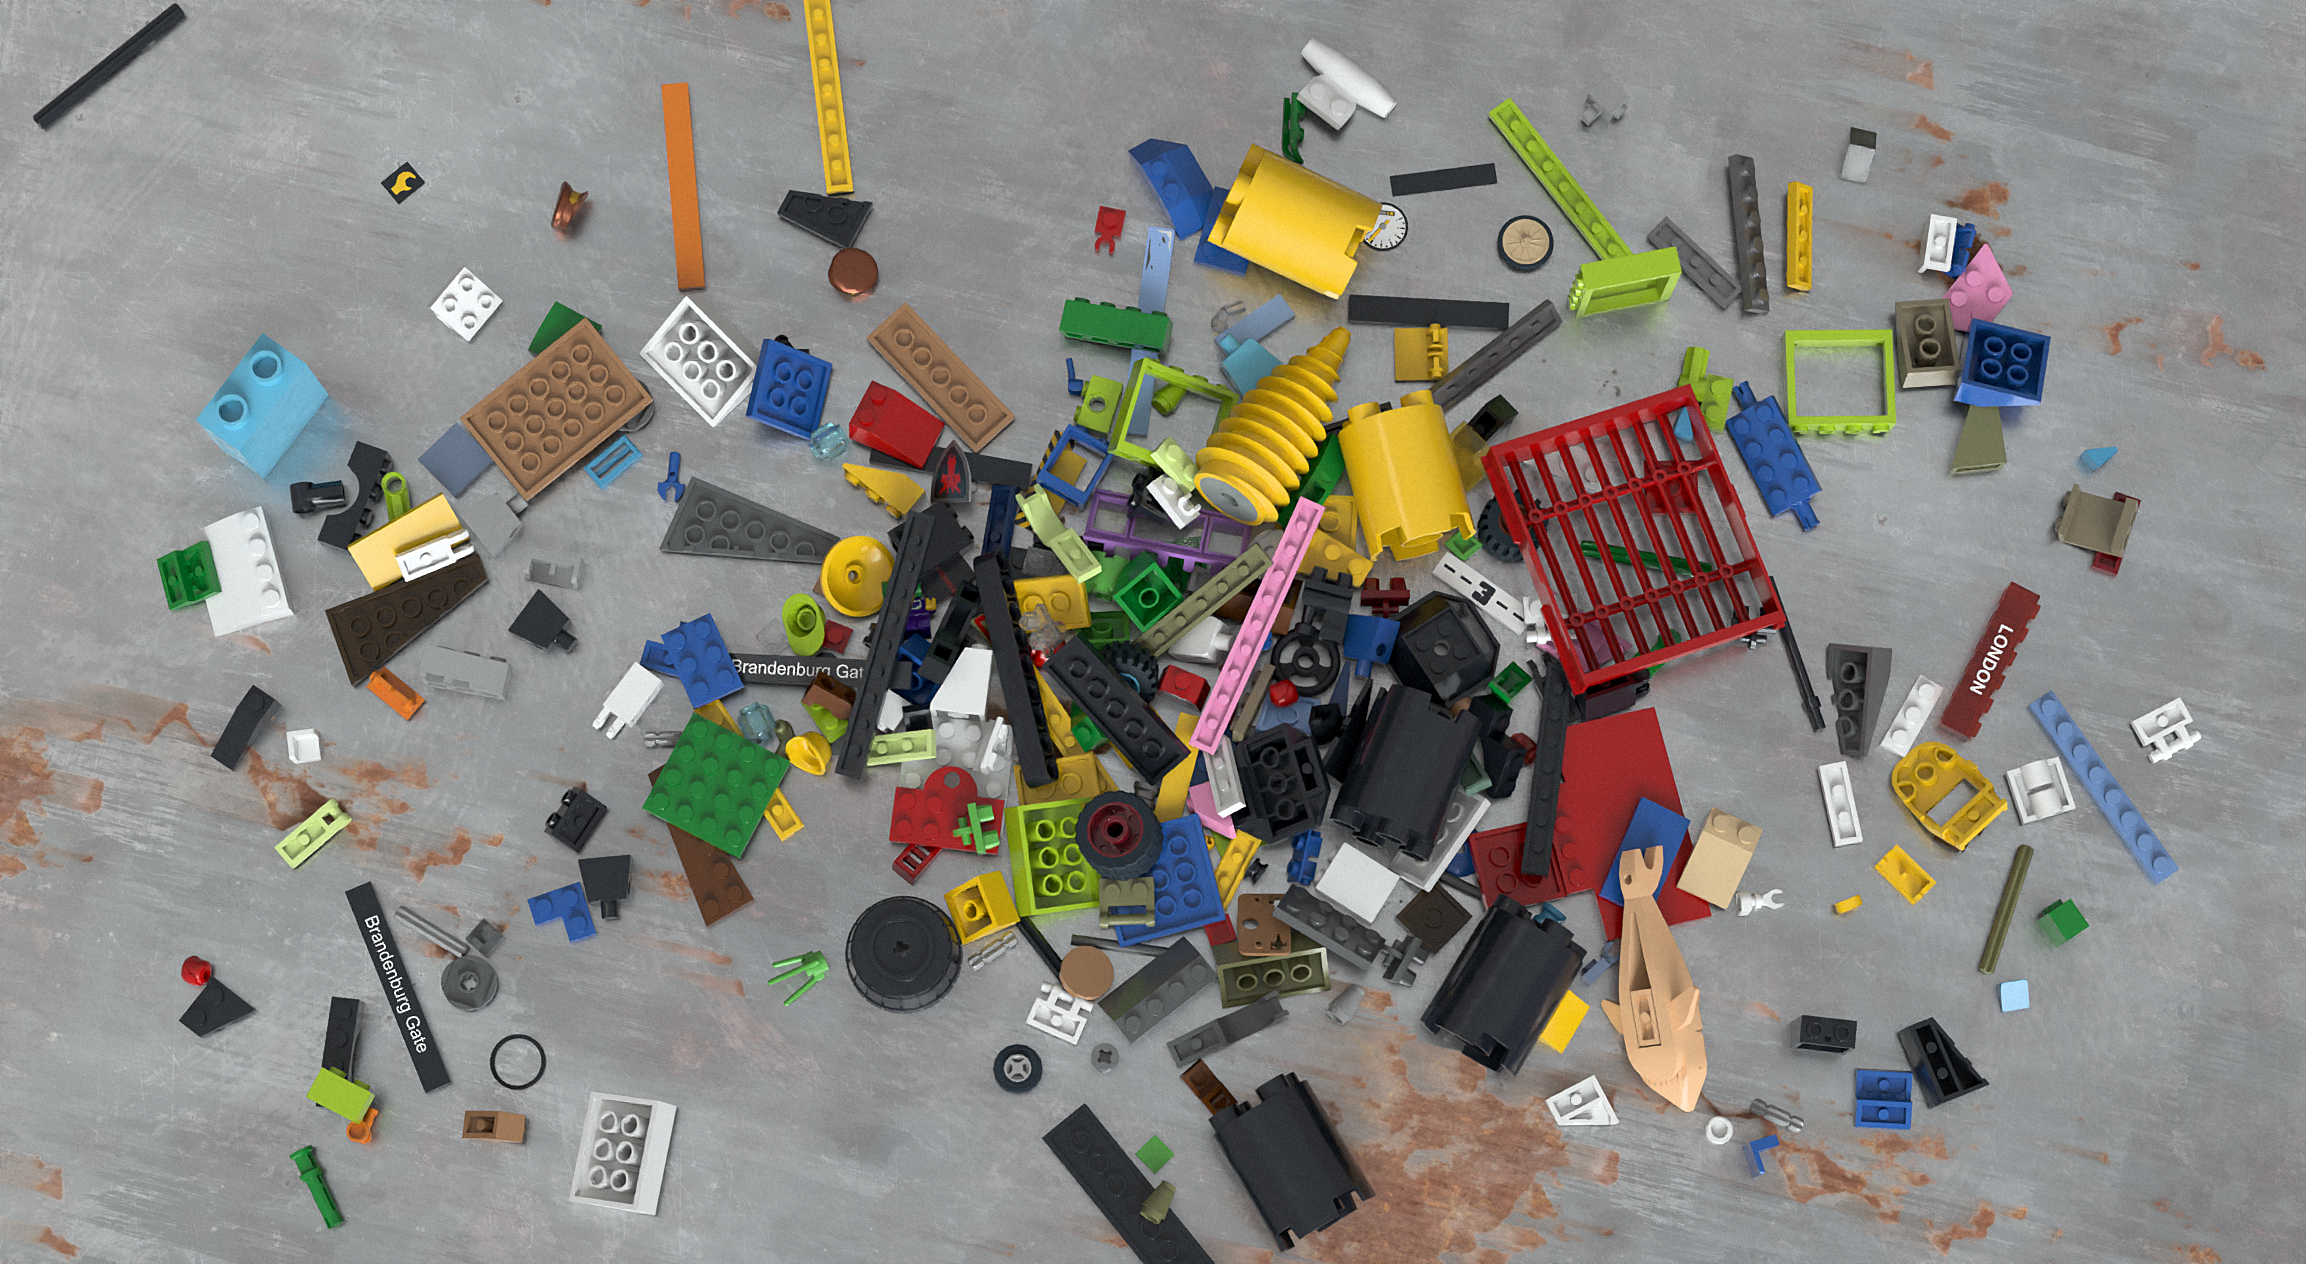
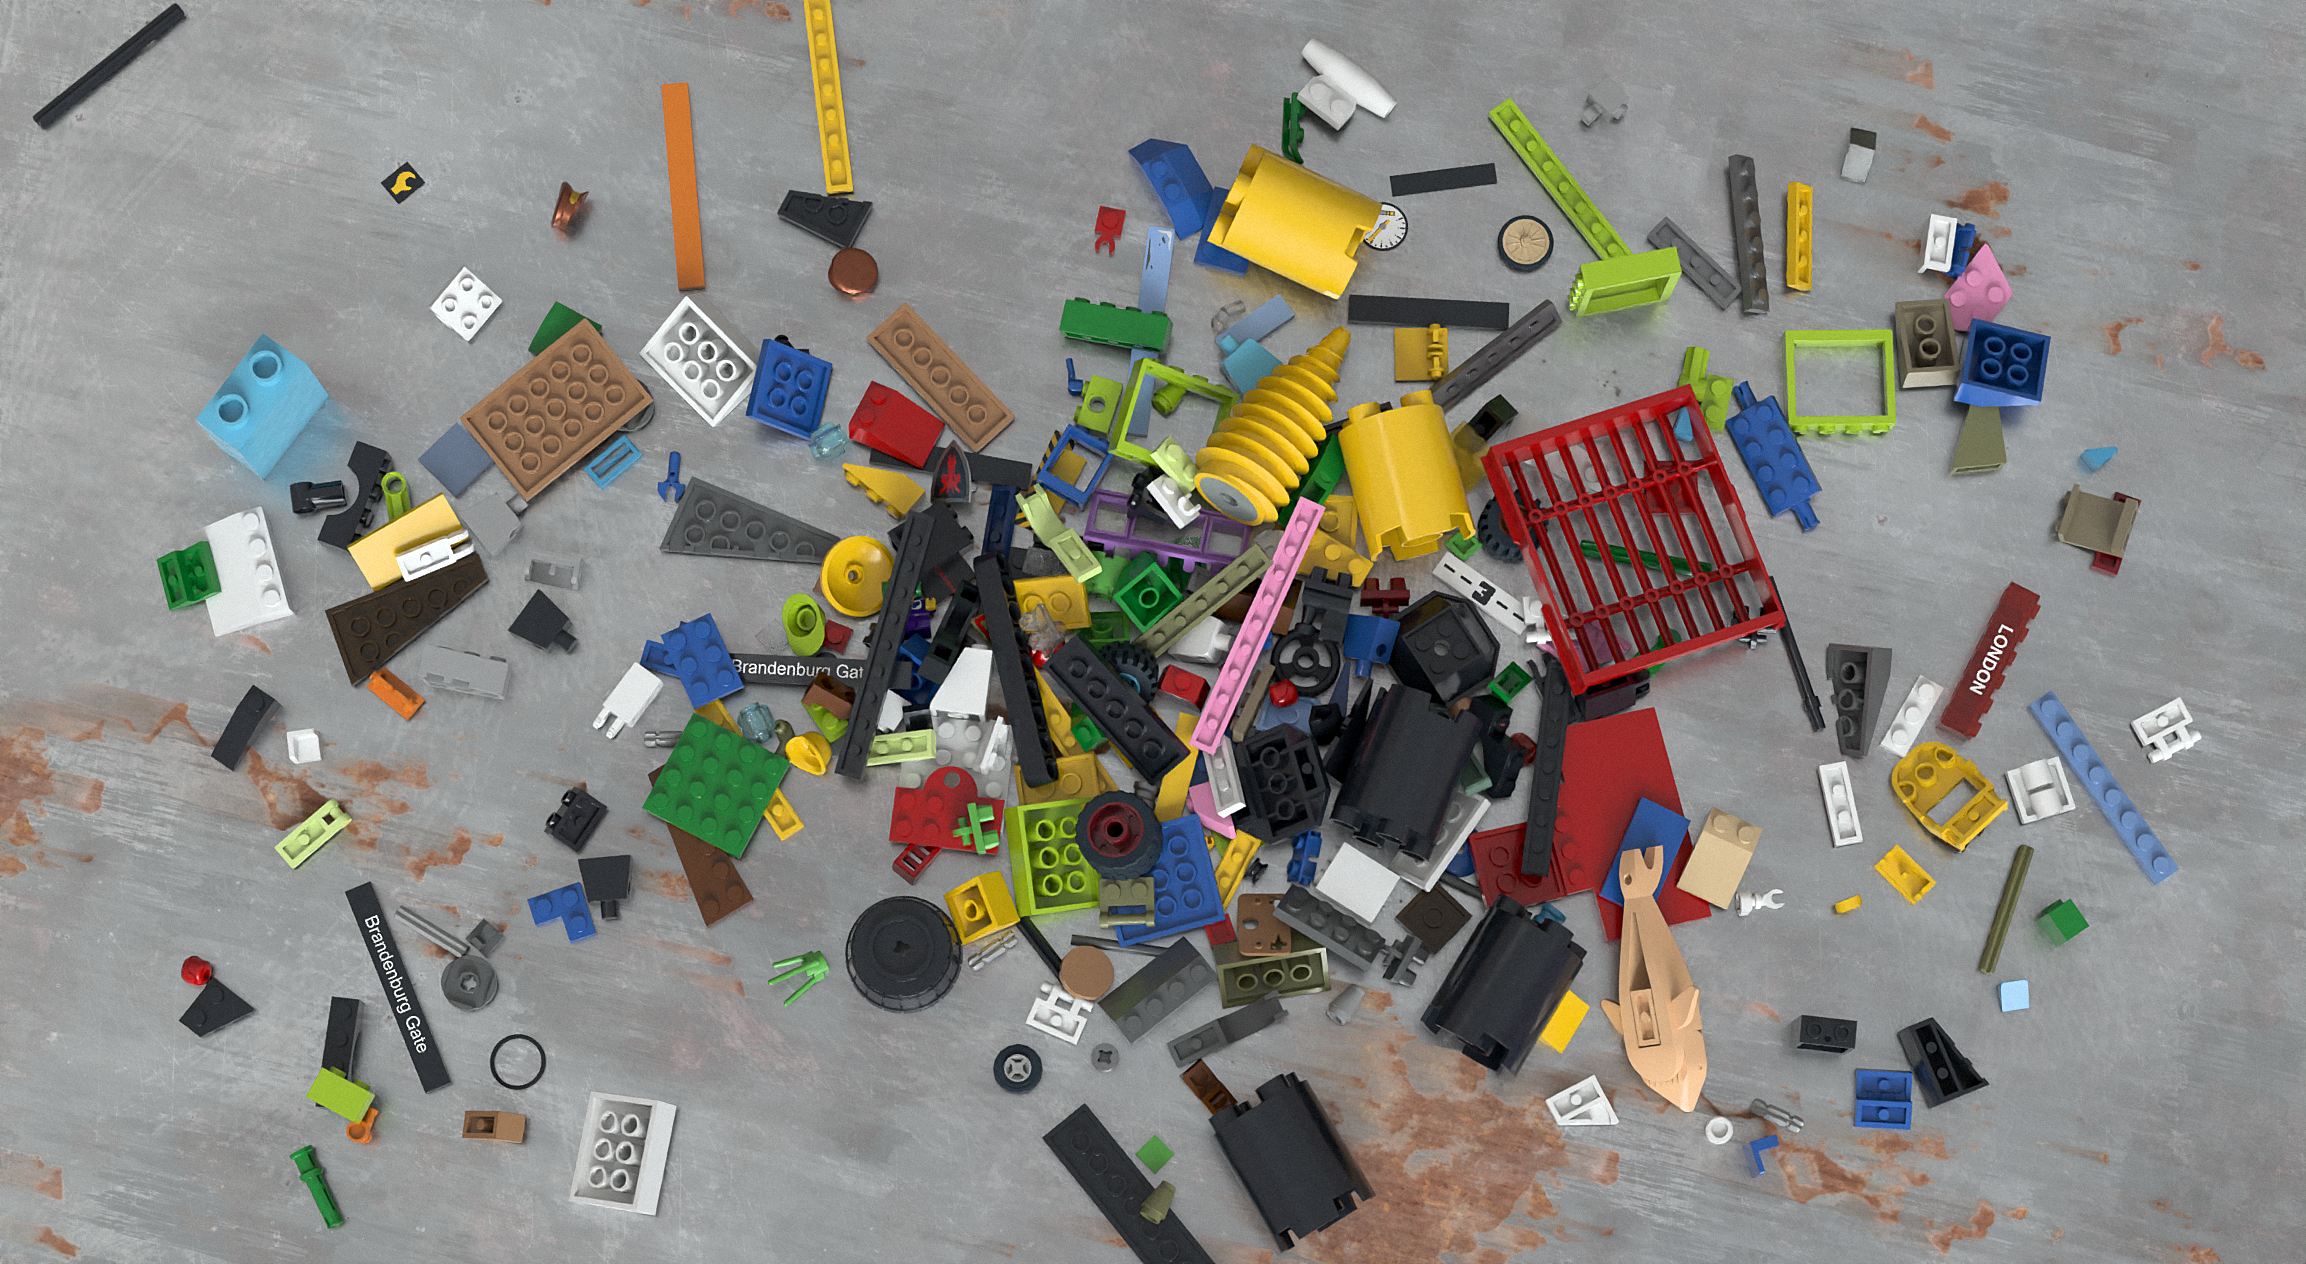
(1595, 969): sand blue plate -> none

